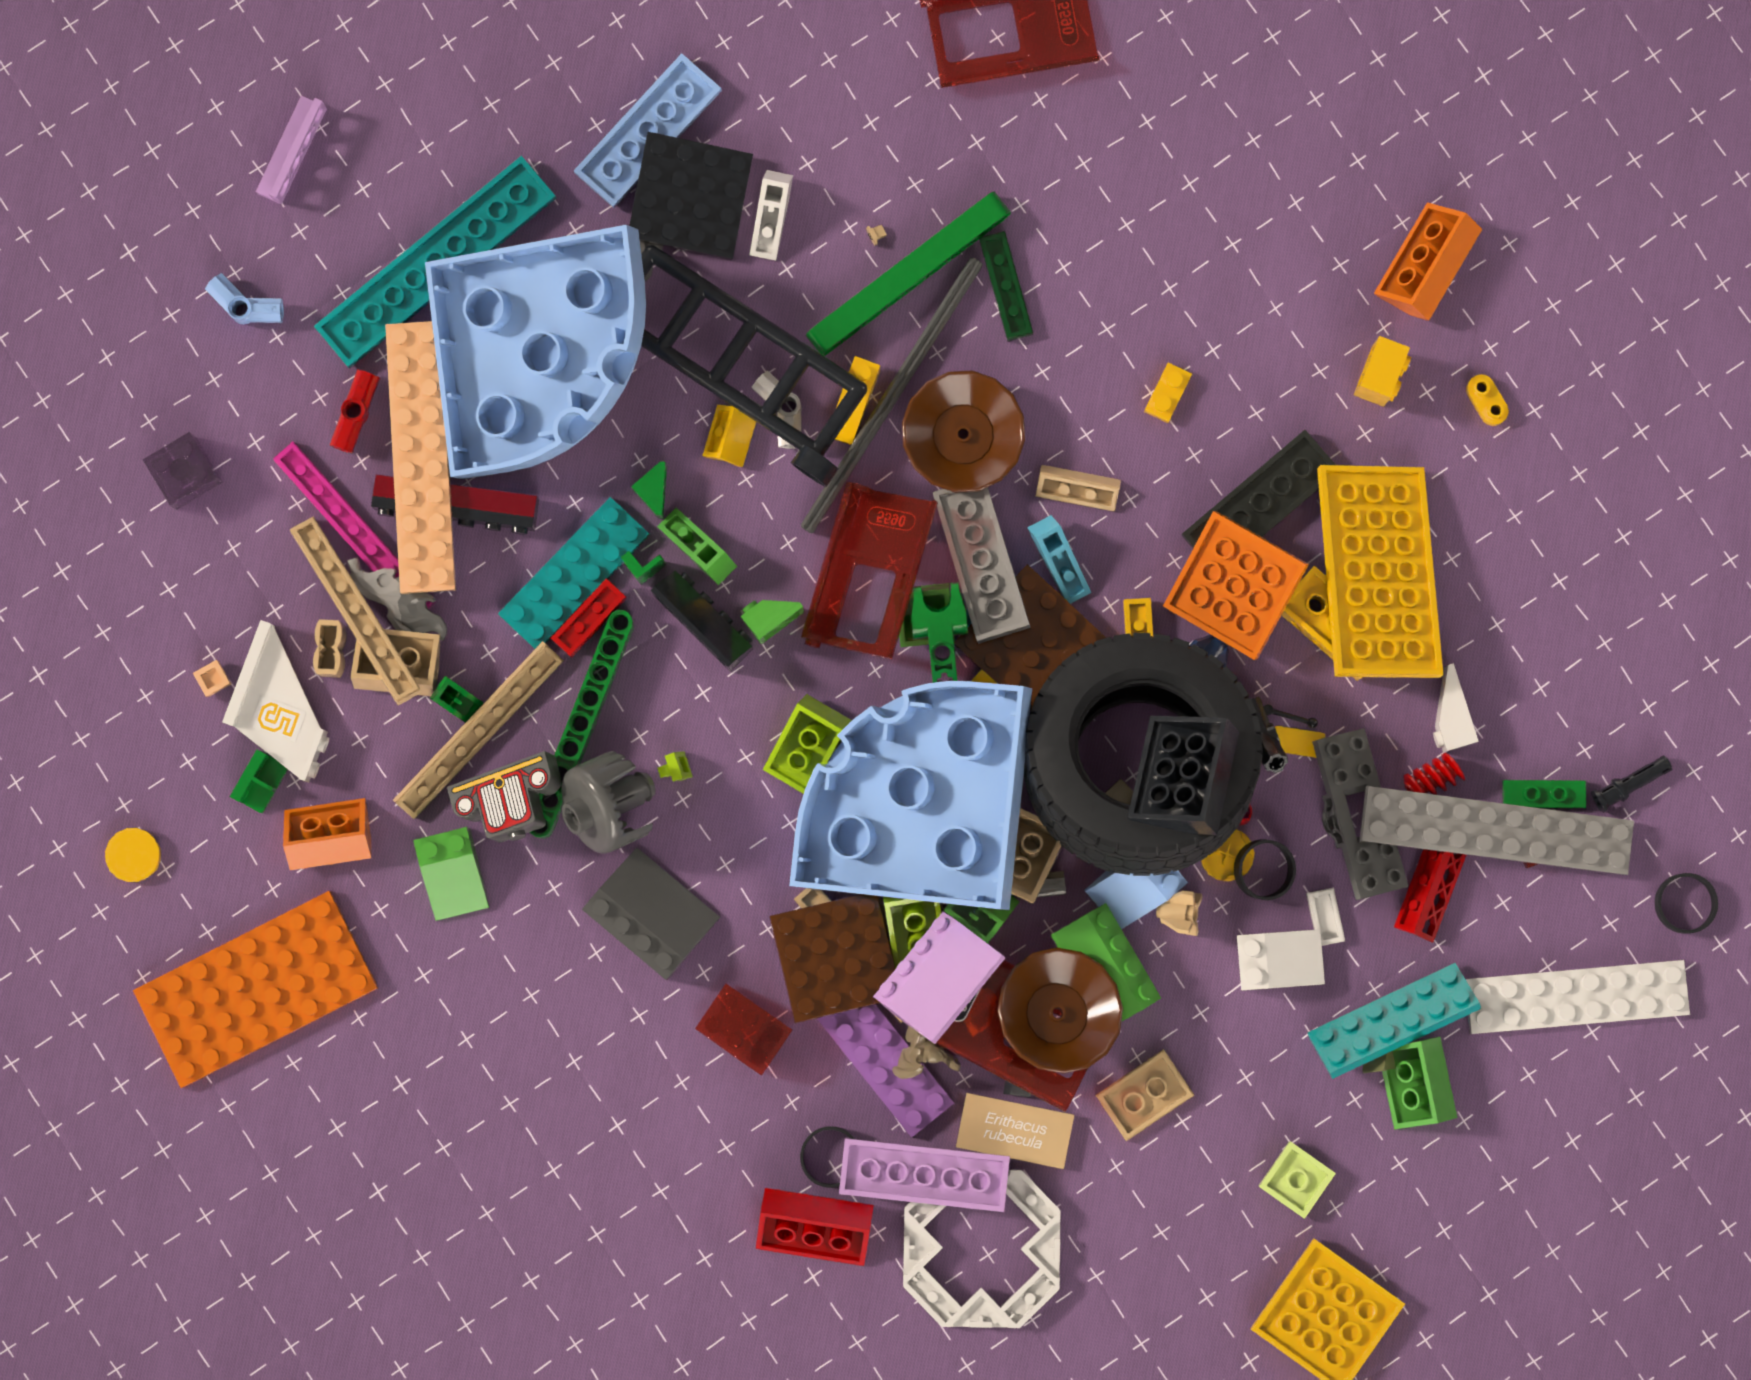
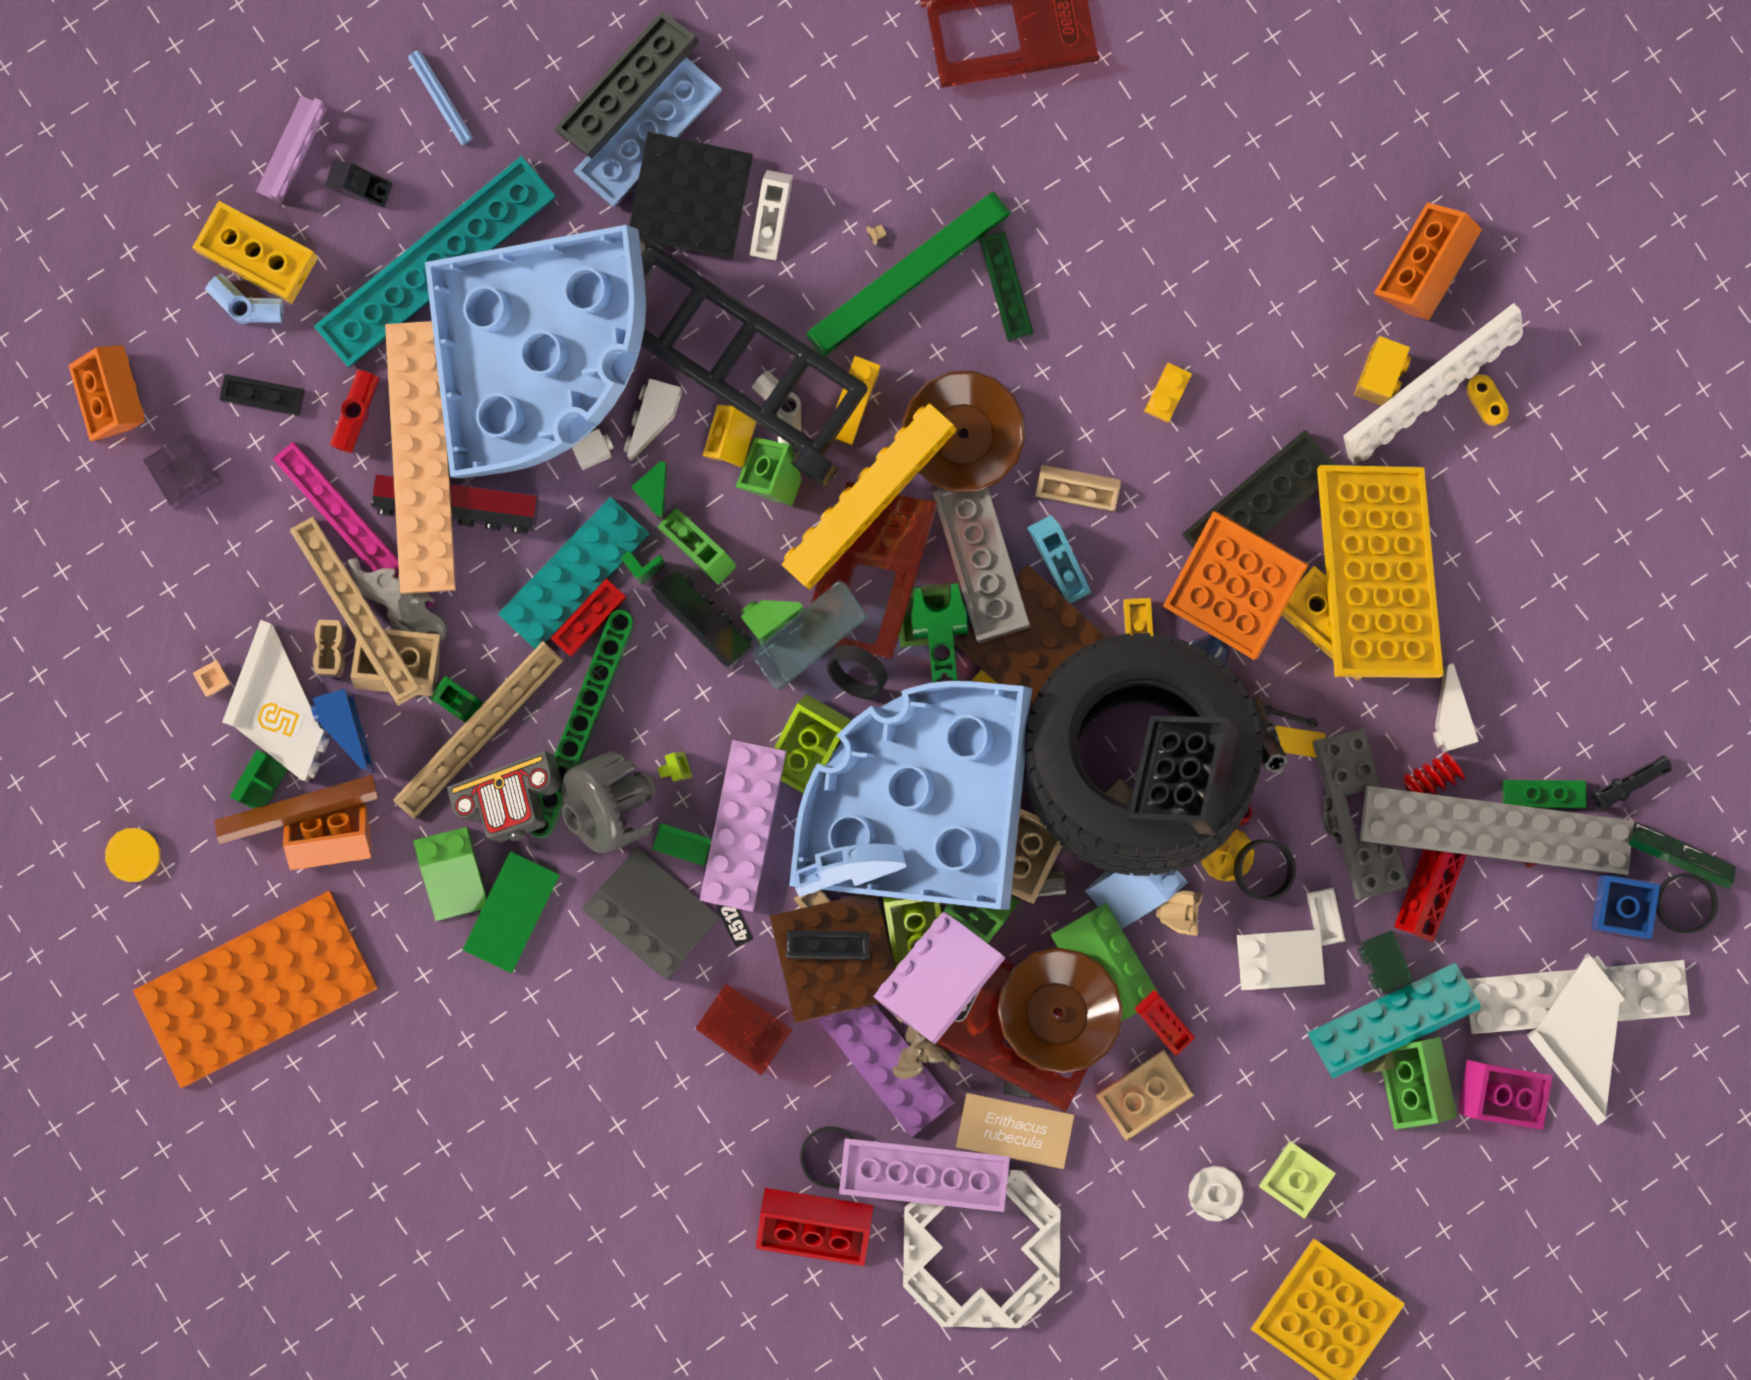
(106, 392): none -> orange slope
(251, 235): none -> yellow brick
(262, 395): none -> black tile
(295, 809): none -> dark orange tile
(340, 718): none -> blue slope
(358, 183): none -> black slope
(440, 97): none -> light blue axle
(510, 912): none -> green tile
(593, 449): none -> white brick
(627, 85): none -> pearl dark grey plate
(656, 412): none -> white slope
(682, 844): none -> green panel
(735, 924): none -> sticker
(743, 825): none -> lavender plate
(769, 472): none -> bright green slope
(809, 635): none -> clear light blue piece
(827, 945): none -> black tile
(854, 862): none -> light blue slope
(864, 659): none -> black tyre
(869, 496): none -> yellow brick
(892, 394): dark grey axle -> none
(1164, 1023): none -> red plate
(1215, 1193): none -> white tile
(1384, 961): none -> clear green brick
(1434, 384): none -> white plate
(1504, 1094): none -> dark pink slope
(1581, 1035): none -> white piece
(1625, 907): none -> blue brick
(1682, 855): none -> dark green tile

